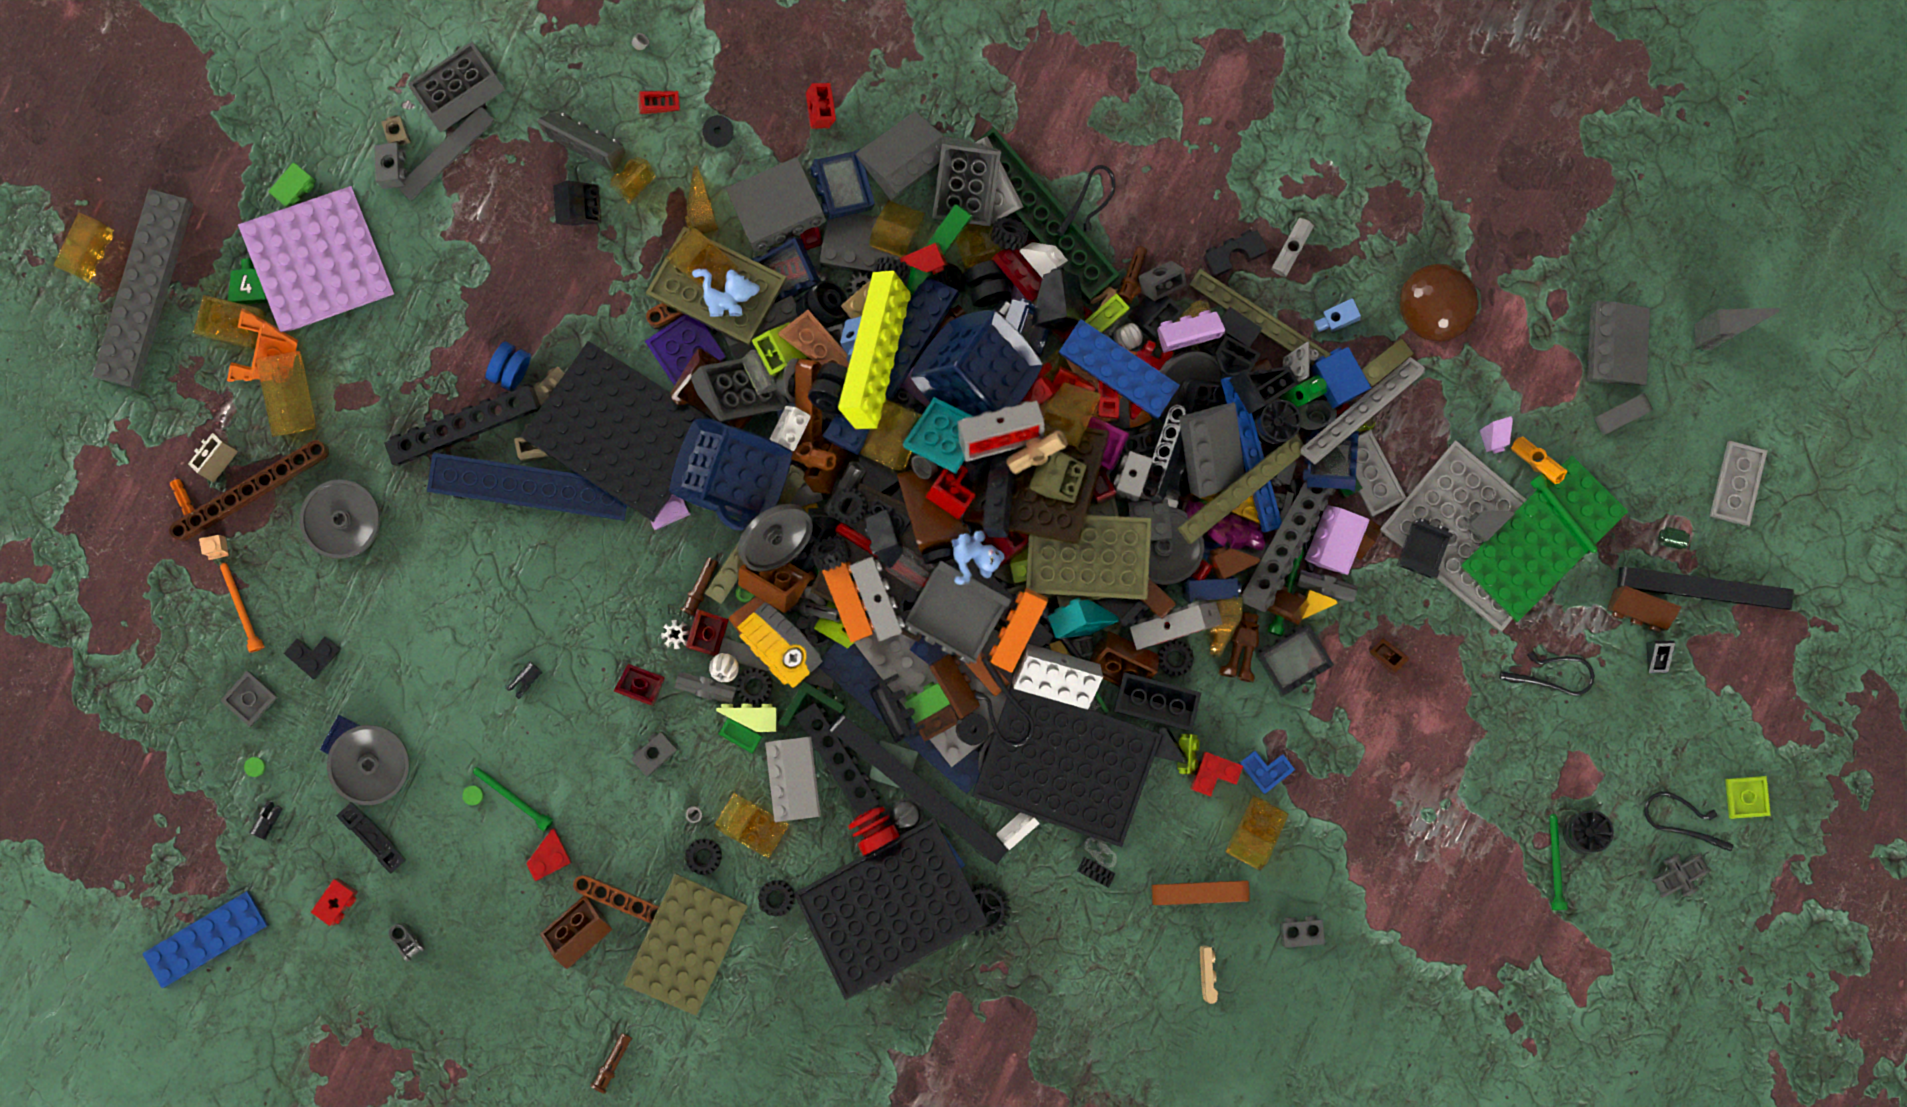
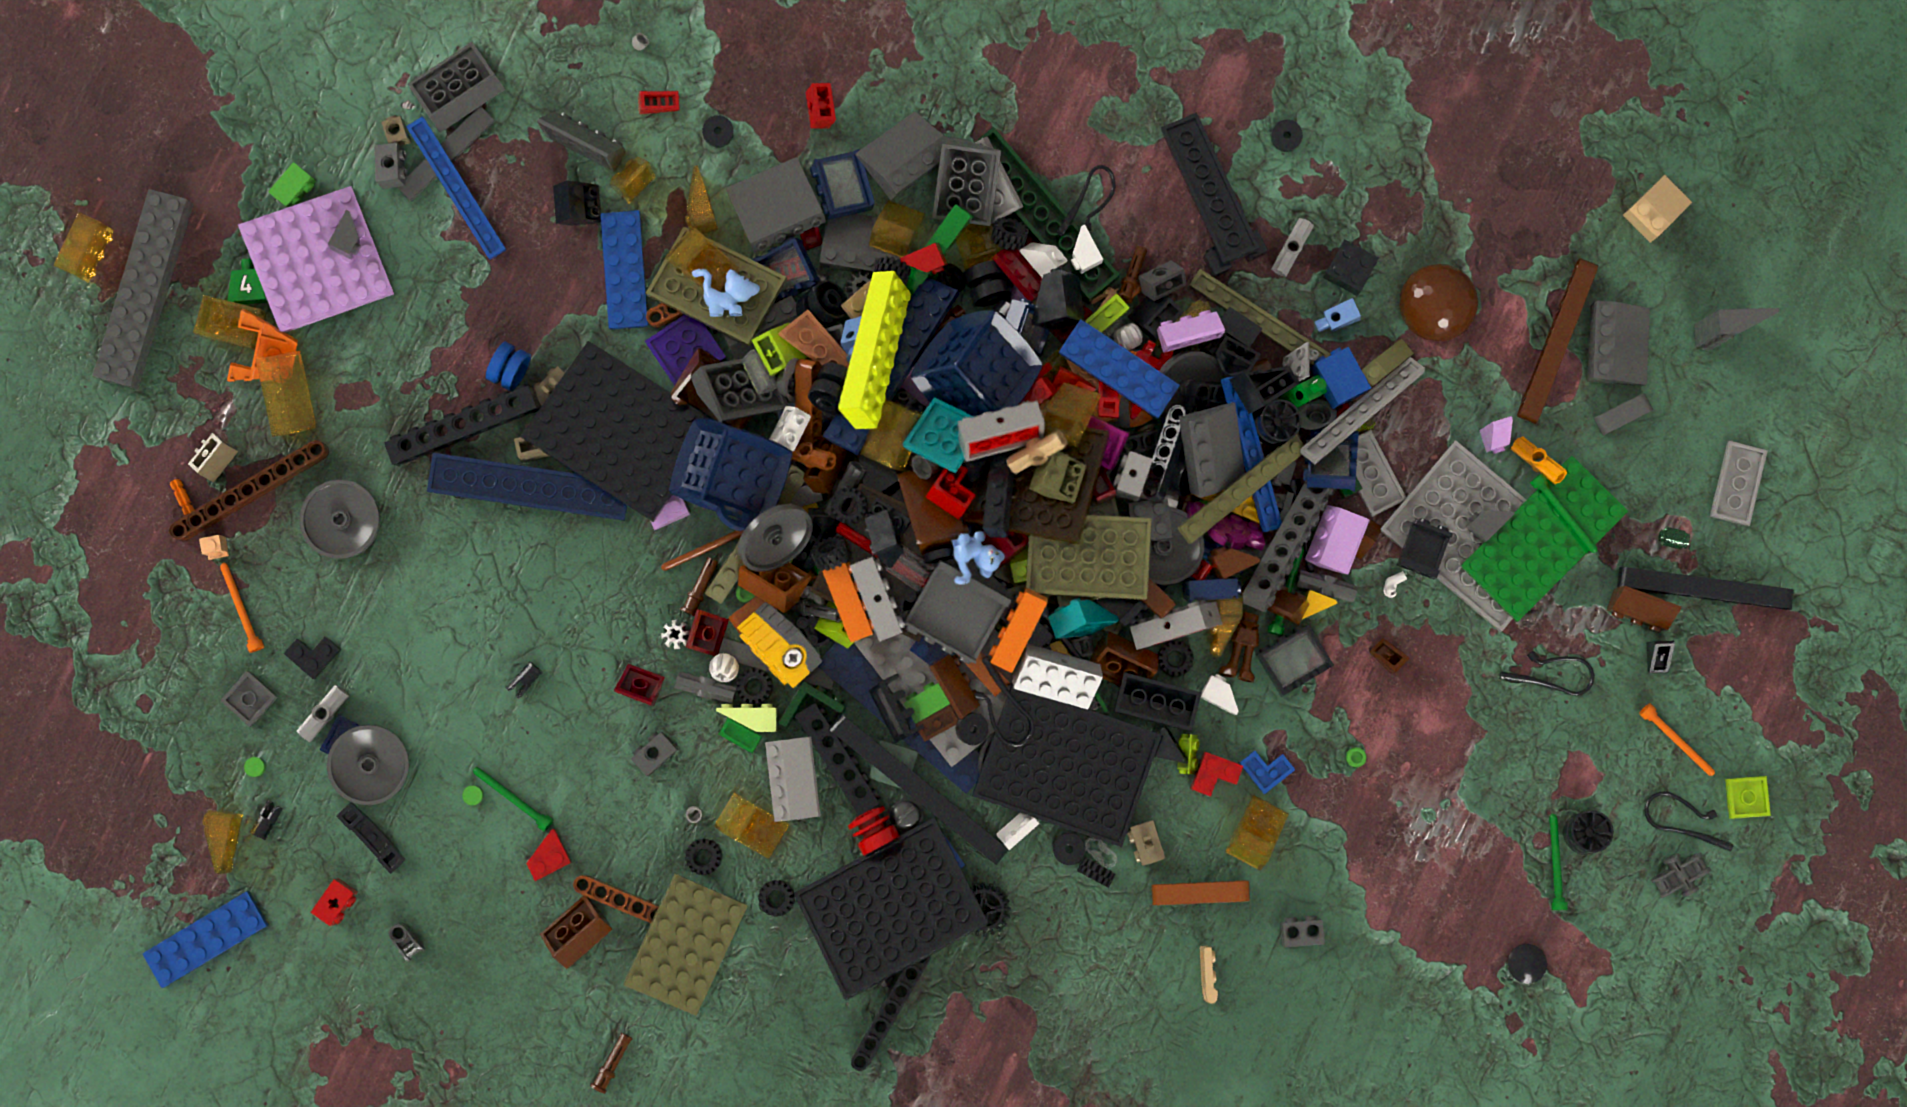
(222, 836): none -> clear yellow slope
(314, 722): none -> light grey piece
(345, 237): none -> dark grey slope
(456, 188): none -> blue plate
(624, 269): none -> blue plate
(701, 550): none -> dark orange piece
(888, 1018): none -> black beam
(1077, 852): none -> black piece
(1085, 252): none -> white slope
(1146, 843): none -> dark tan brick
(1210, 188): none -> black plate
(1219, 694): none -> white slope
(1282, 143): none -> black piece
(1350, 267): none -> black brick
(1355, 757): none -> bright green tile
(1391, 584): none -> white arm
(1527, 963): none -> black dish
(1557, 341): none -> reddish brown beam
(1649, 713): none -> orange piece
(1657, 209): none -> tan slope

